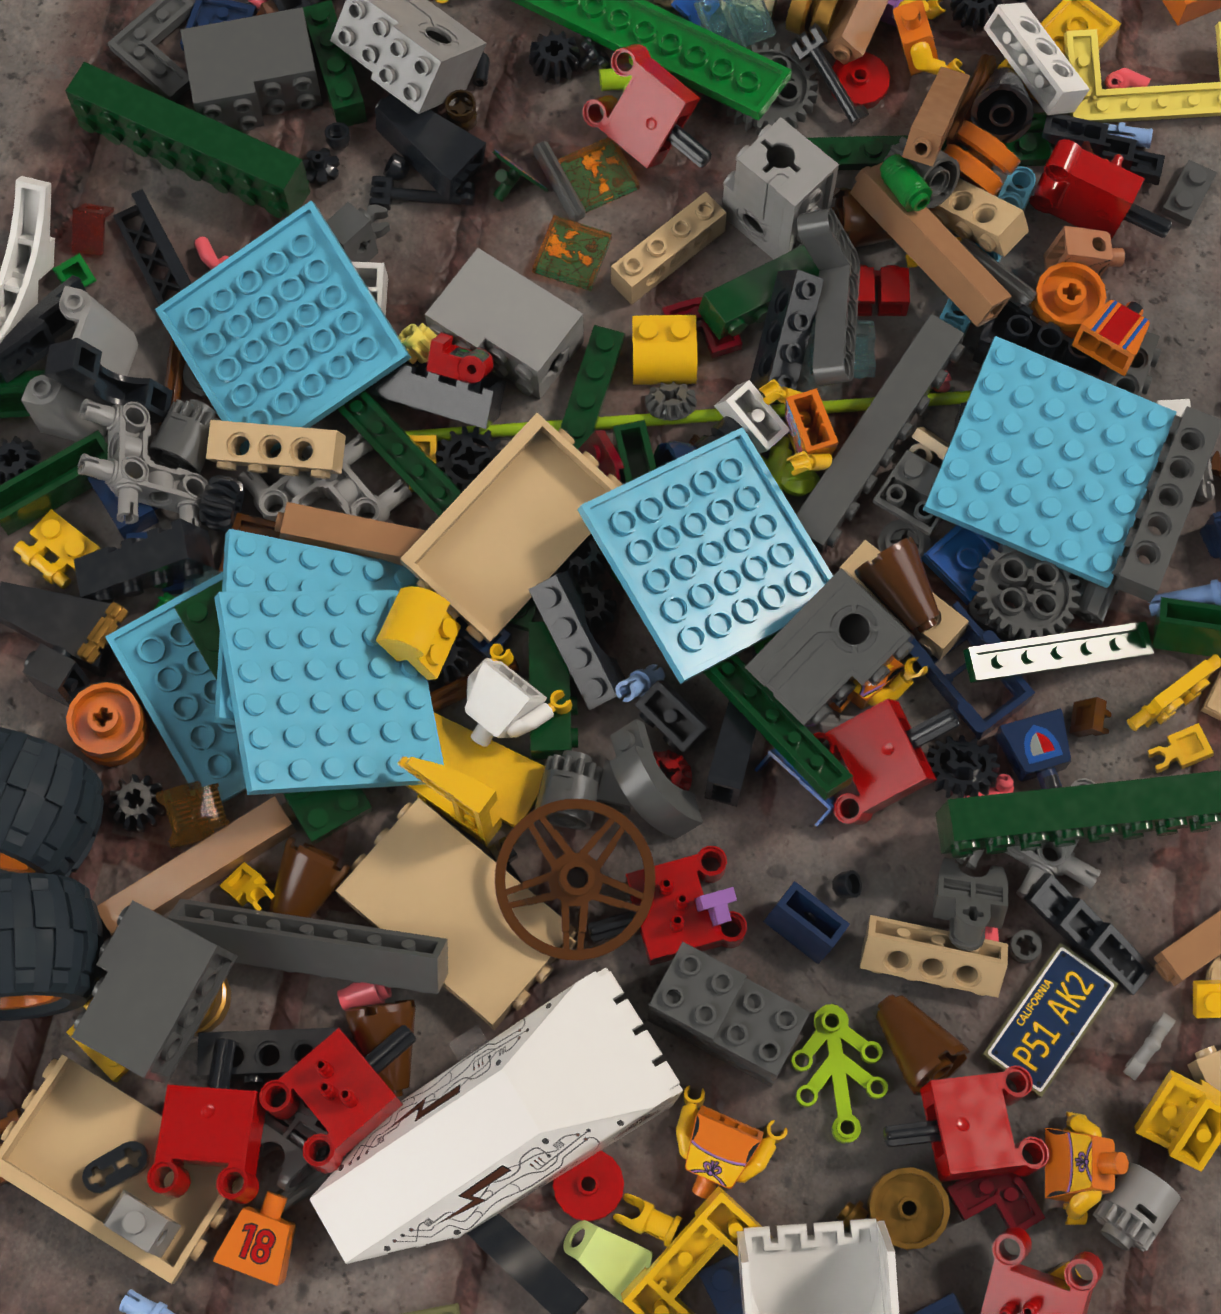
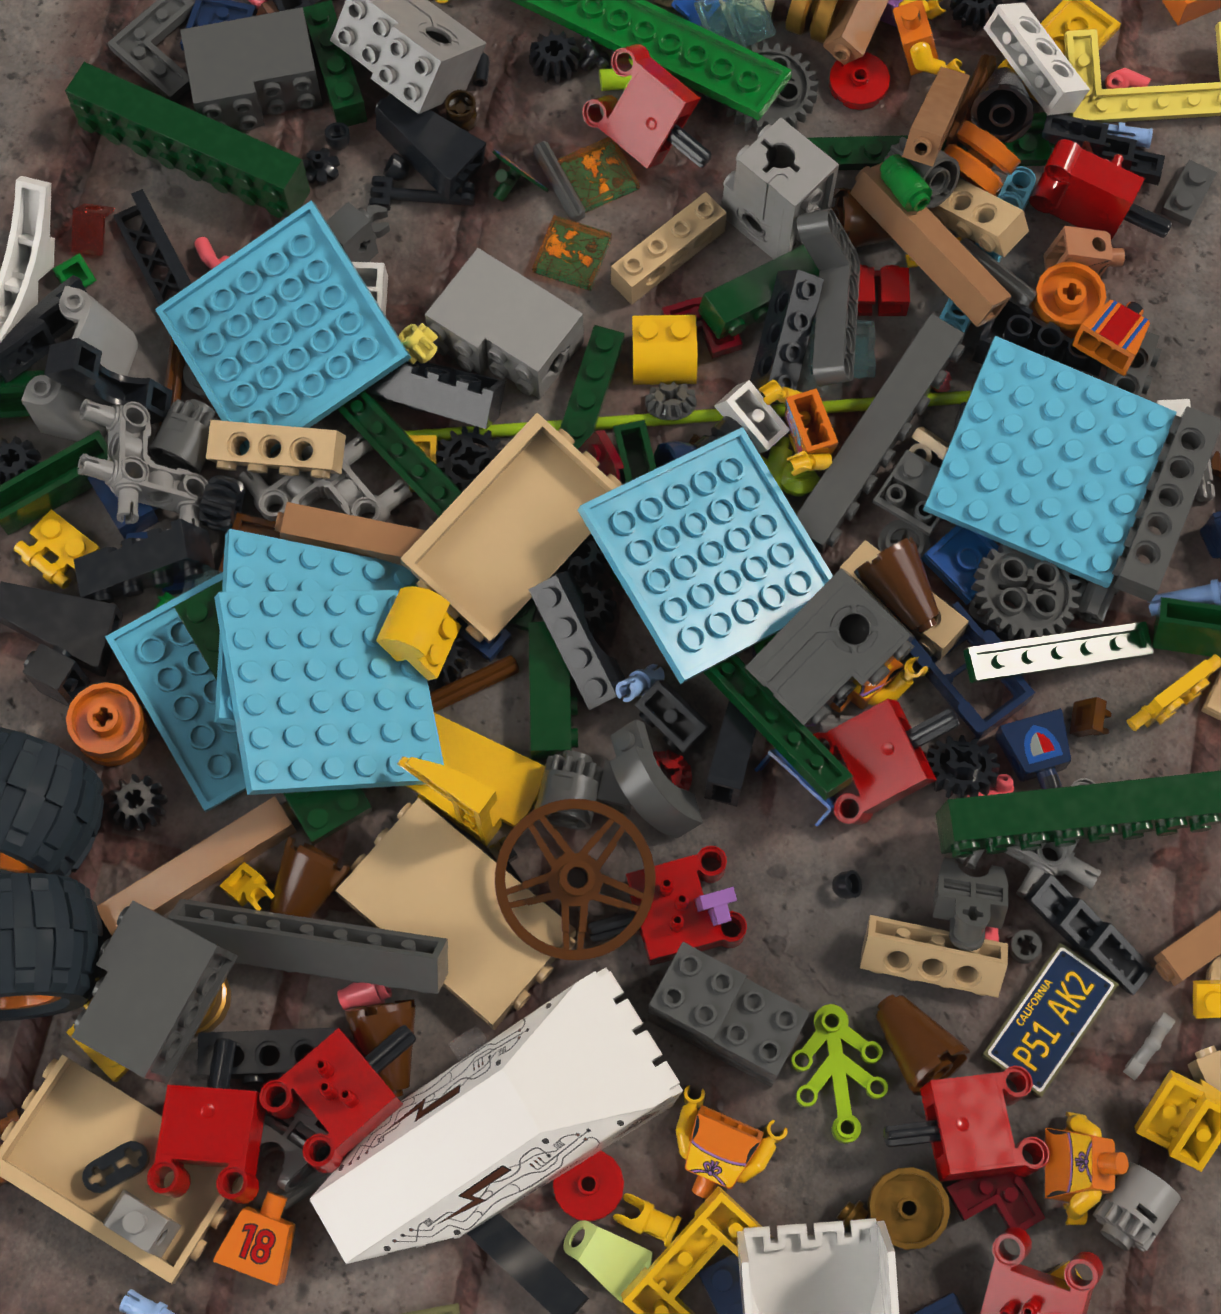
(105, 626): pearl gold axle -> none
(192, 812): clear orange piece -> none
(458, 361): red leg -> none
(506, 702): white torso -> none
(806, 922): dark blue brick -> none
(812, 49): black hinge -> none
(1186, 747): yellow plate -> none

